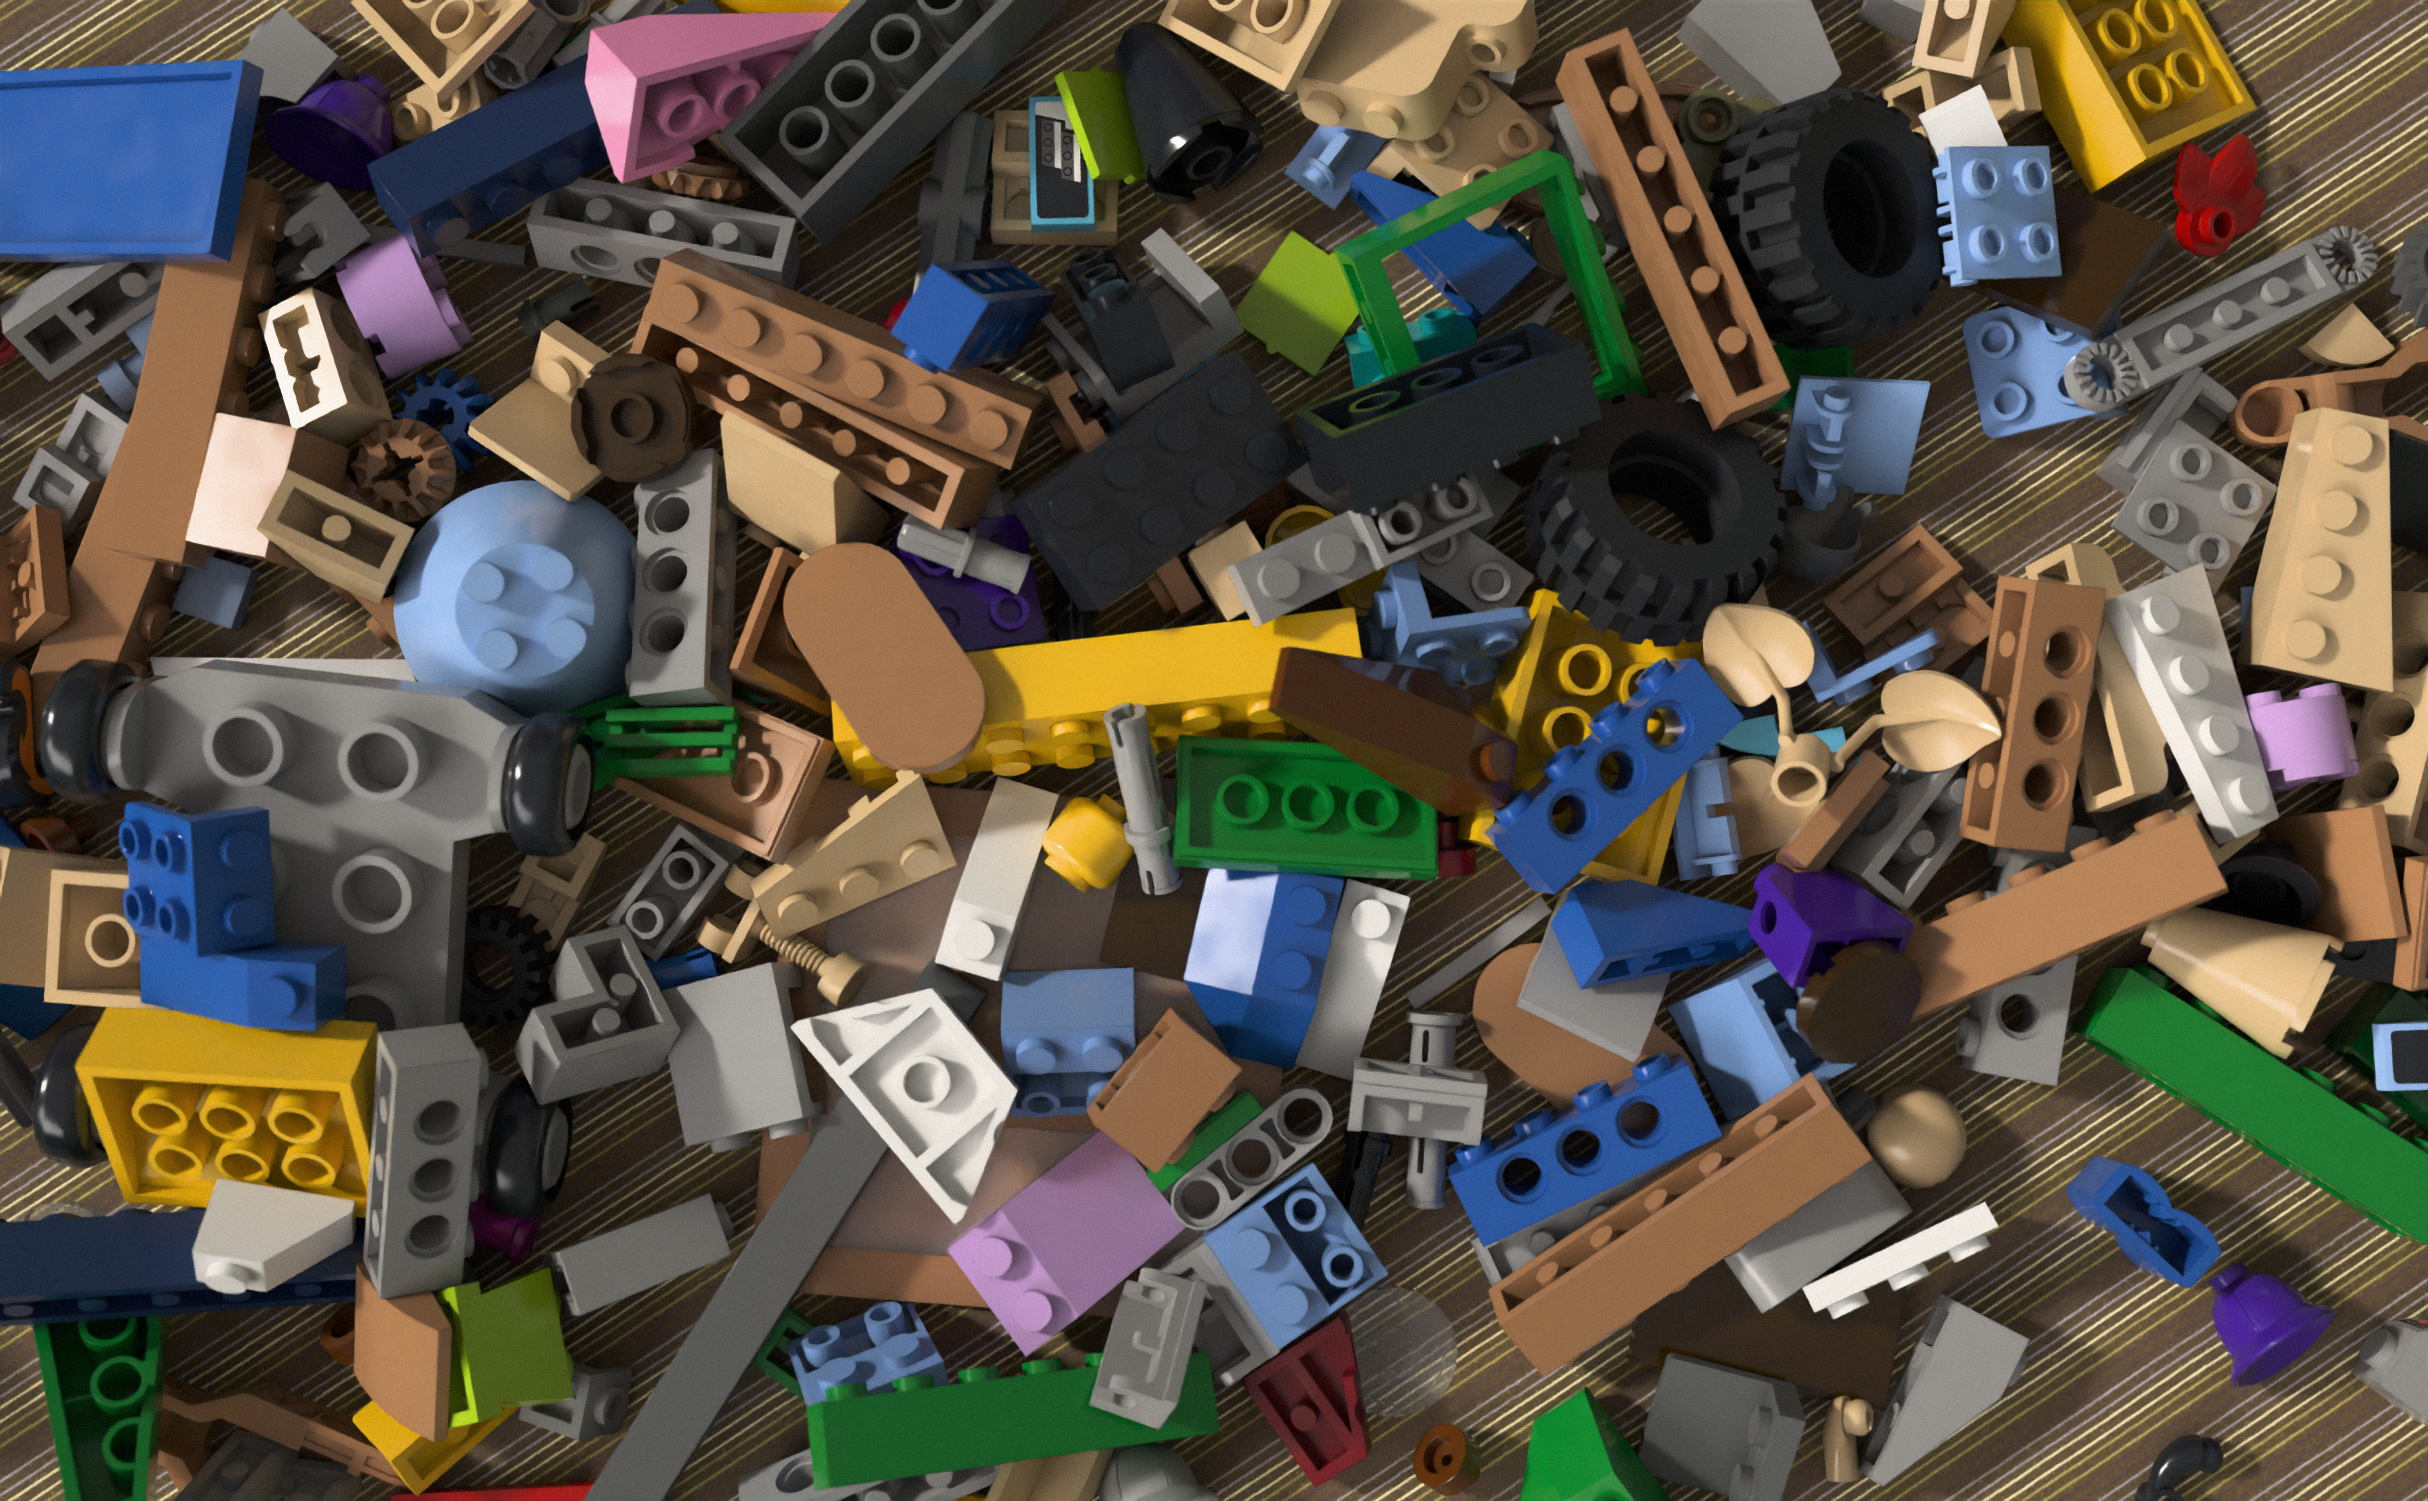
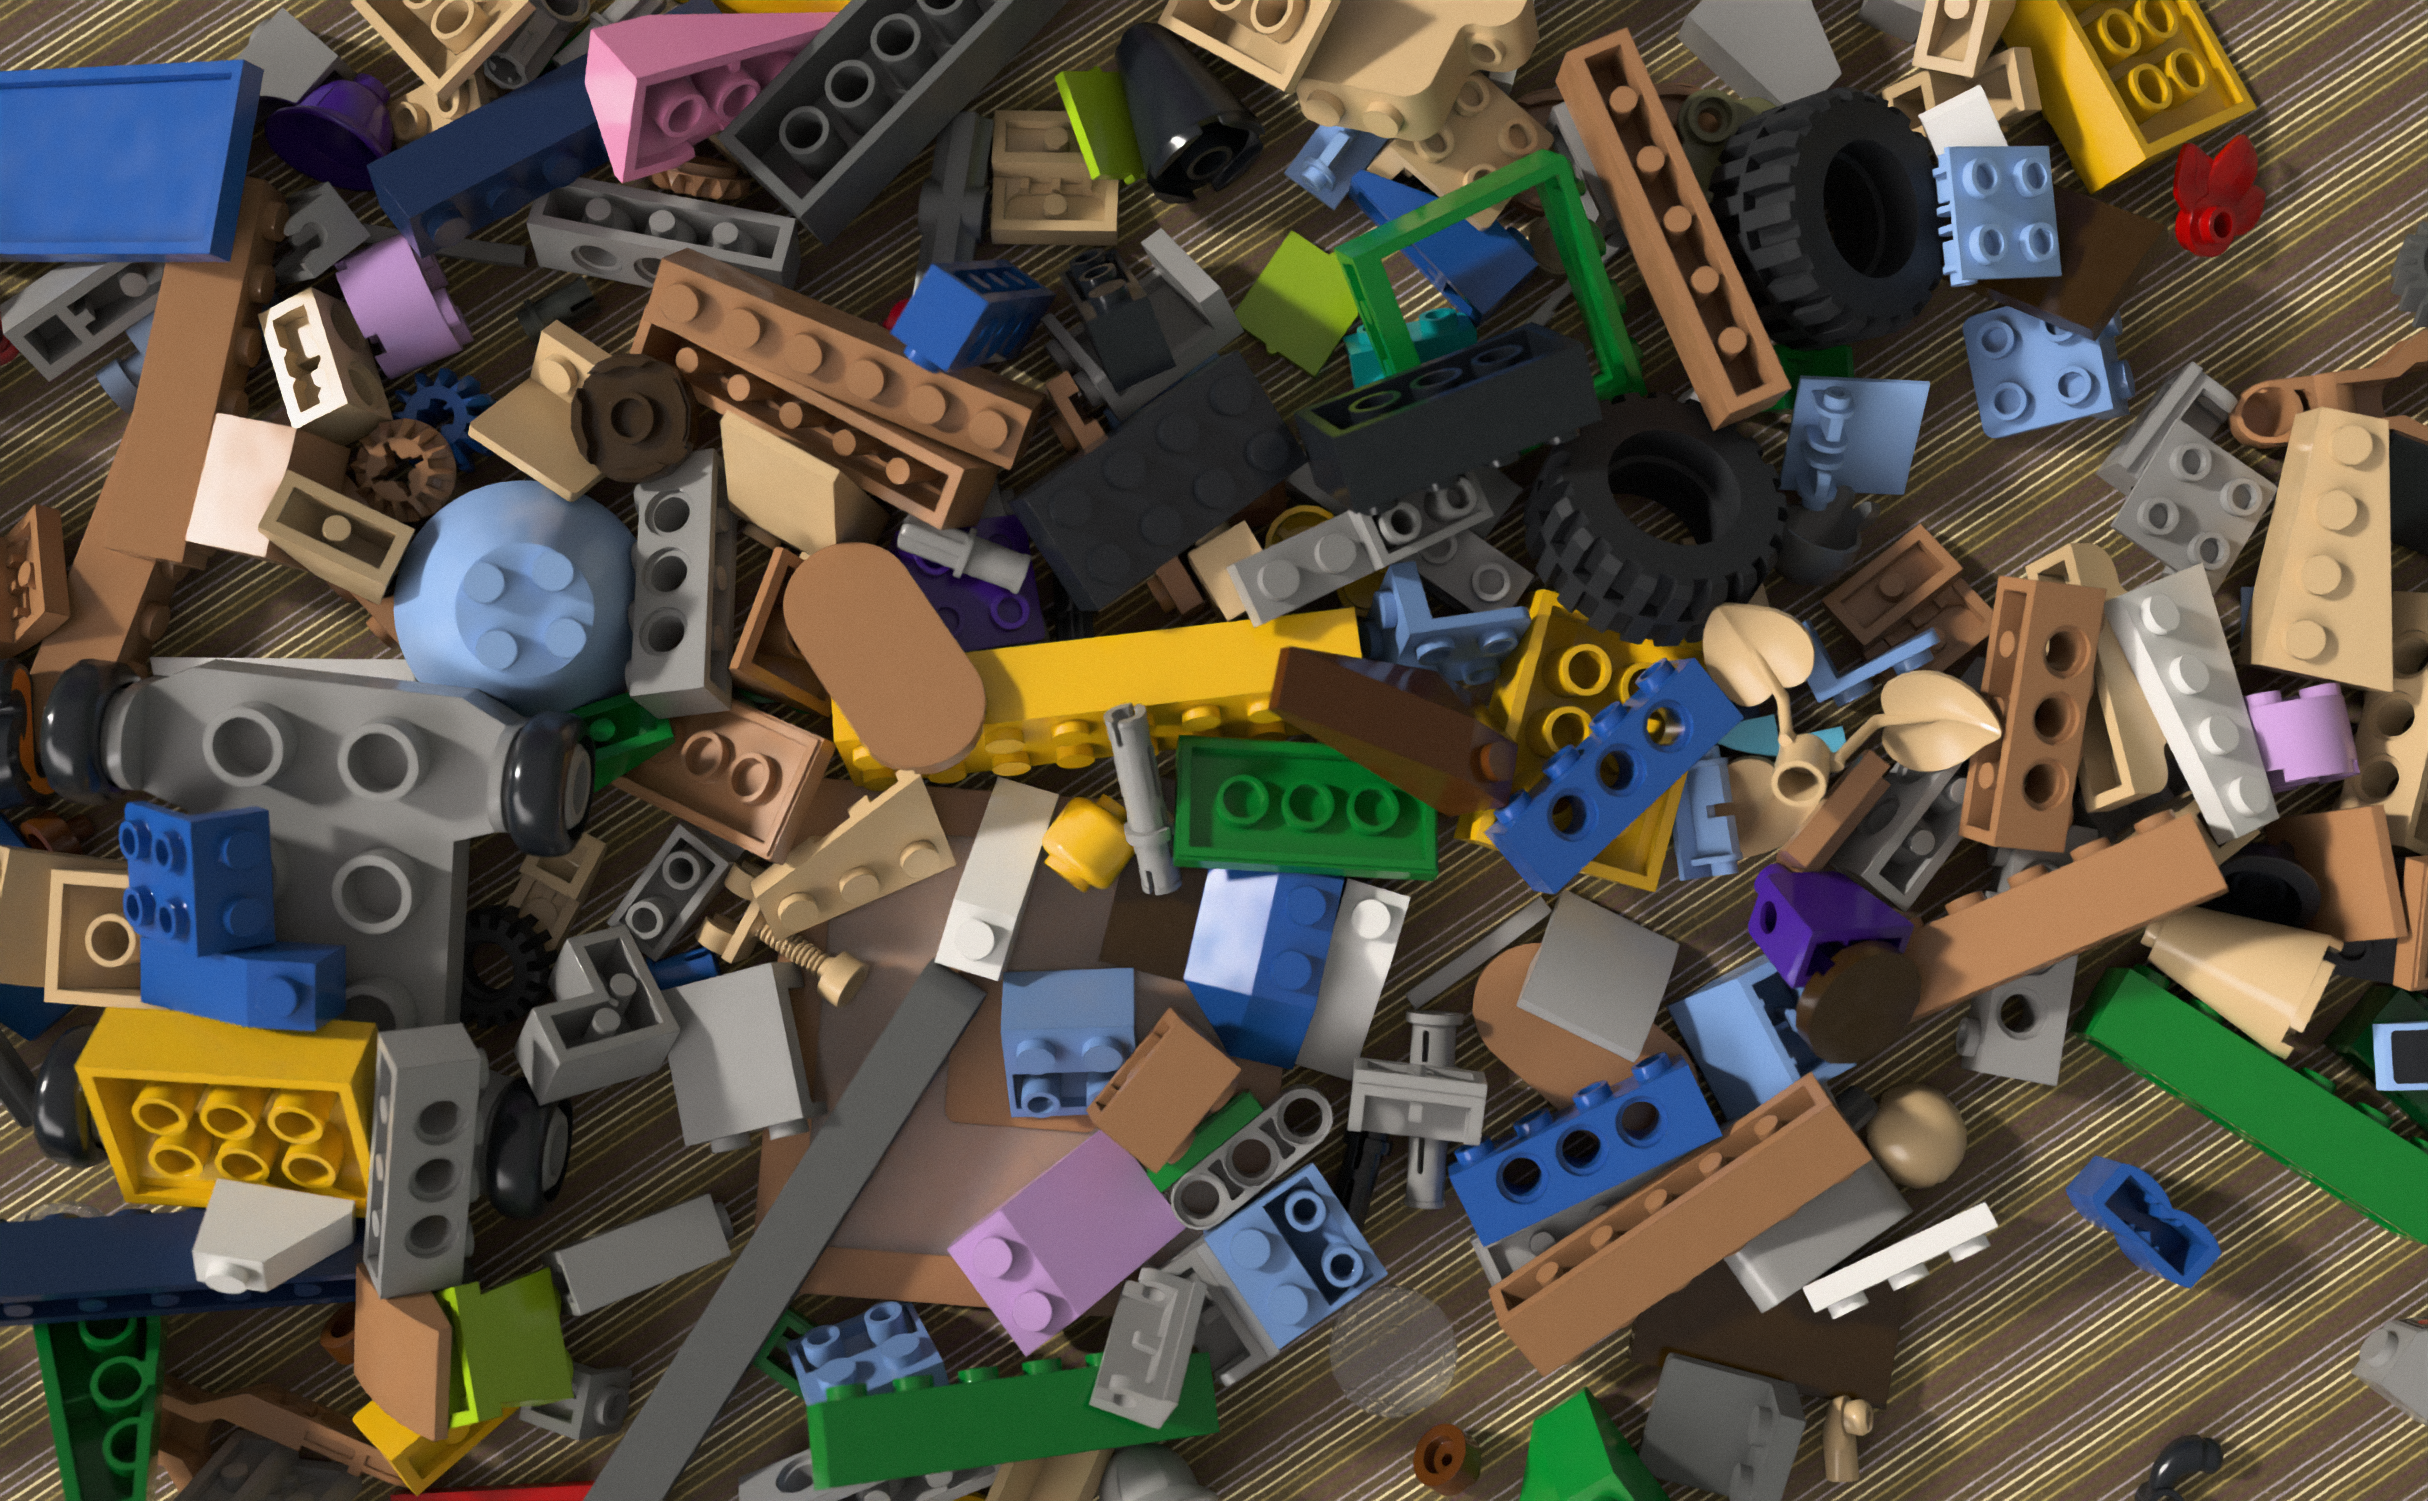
(76, 467): light grey slope -> none
(217, 593): sand blue tile -> none
(502, 1233): magenta bush -> none
(618, 741): green tile -> none
(920, 1087): white wing -> none
(1059, 178): slope -> none
(1316, 1399): dark red wing -> none
(1453, 856): dark red tile -> none
(1644, 931): blue slope -> none
(1946, 1382): light grey slope -> none
(2219, 318): light grey plate -> none
(2263, 1322): dark purple hat -> none
(2346, 340): tan tile -> none

